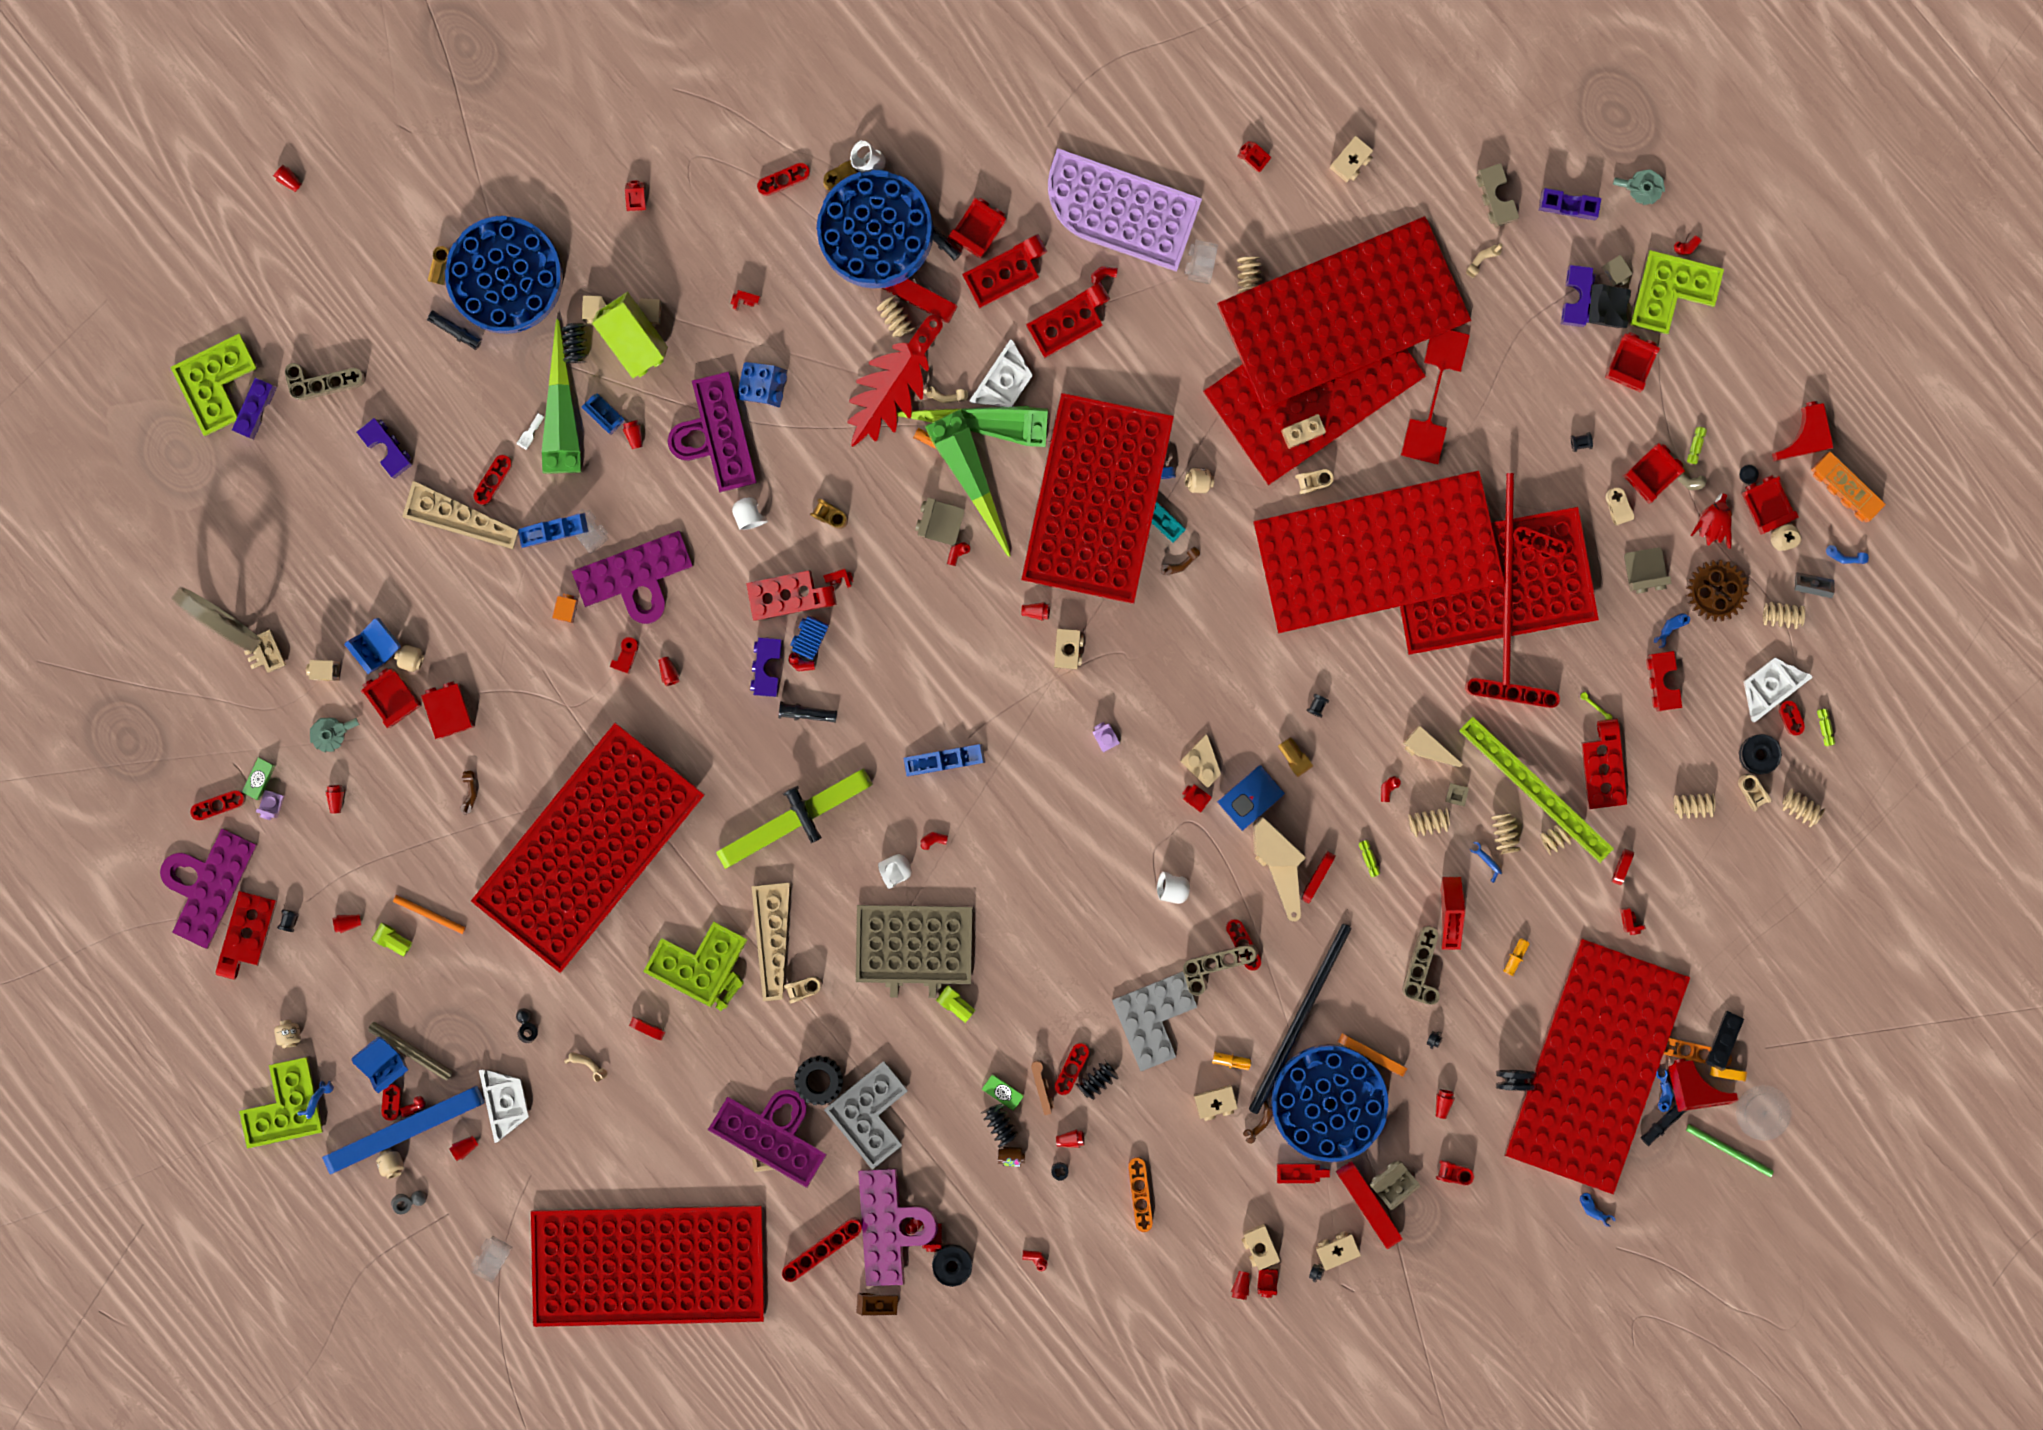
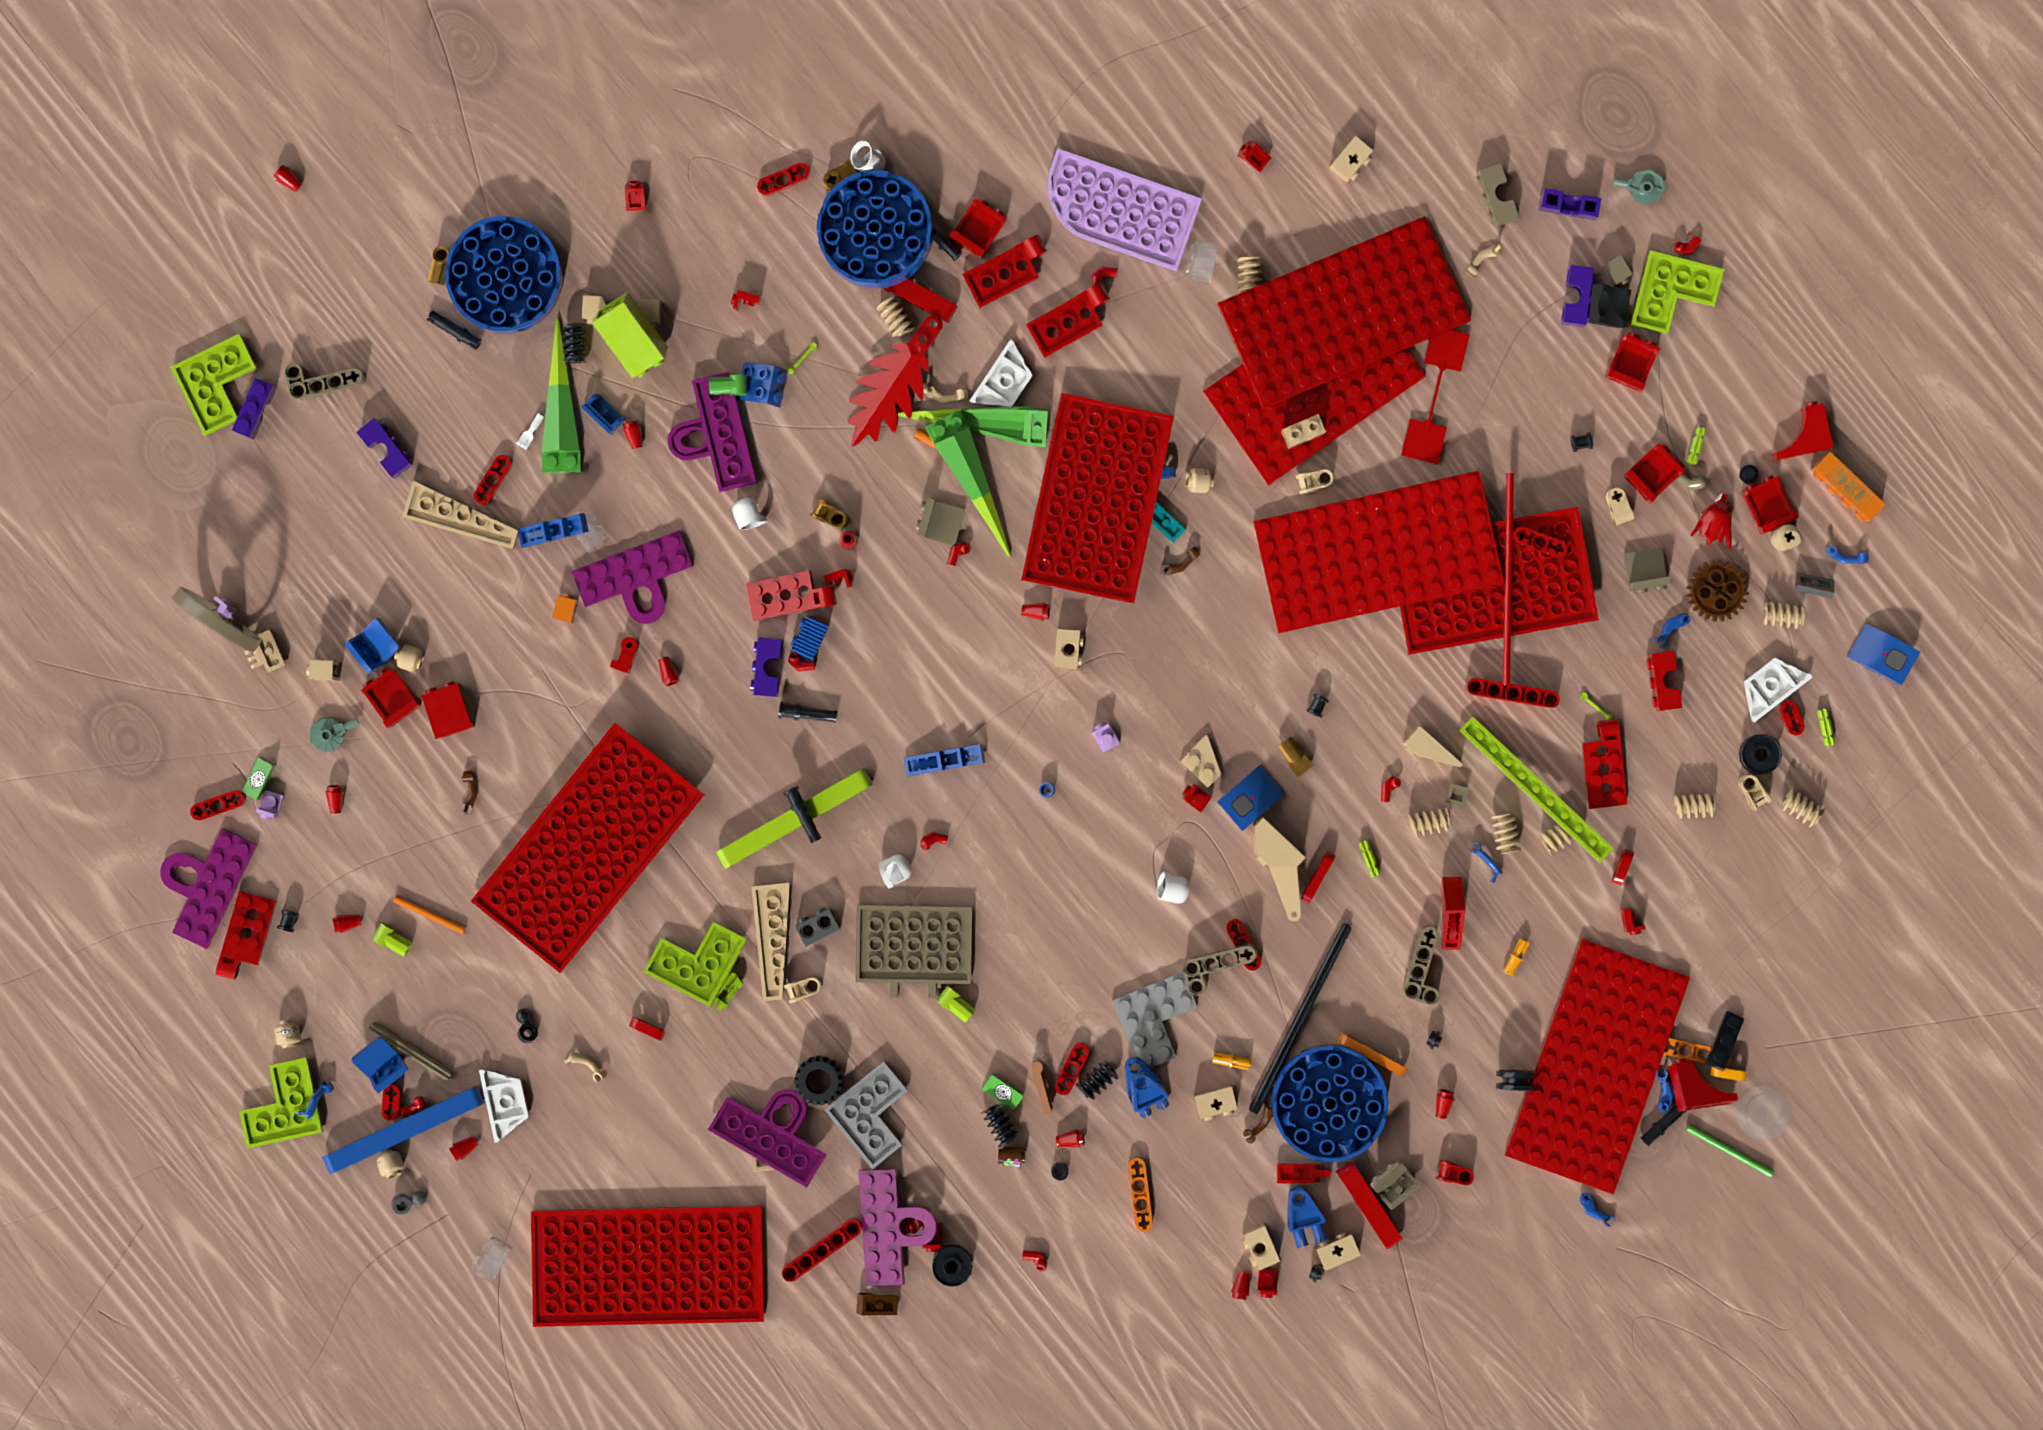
(225, 606): none -> lavender bracket
(732, 385): none -> bright green piece
(813, 346): none -> lime hinge
(819, 930): none -> dark grey brick
(852, 544): none -> red cone
(1046, 785): none -> blue hinge
(1144, 1087): none -> blue piece
(1303, 1215): none -> blue piece
(1883, 654): none -> blue slope

